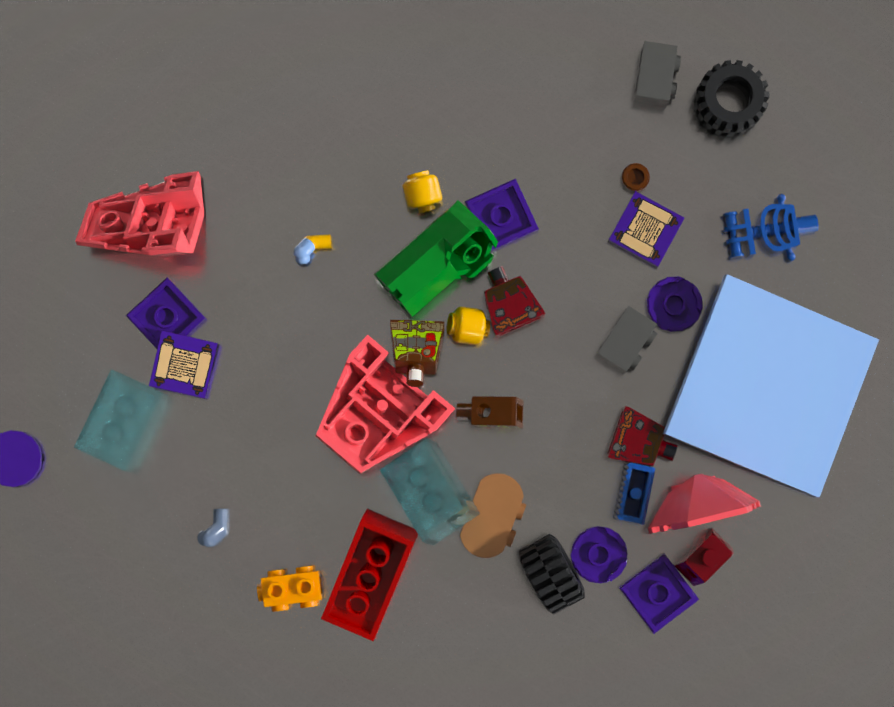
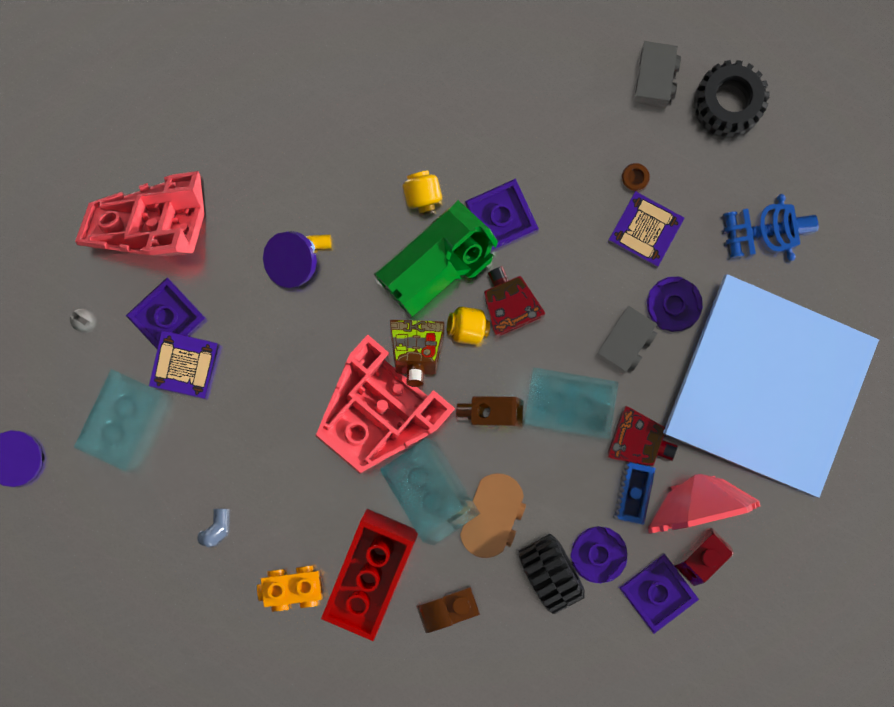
(77, 325): none -> light grey hinge
(289, 259): none -> dark purple tile
(447, 610): none -> reddish brown brick
(570, 403): none -> clear light blue brick

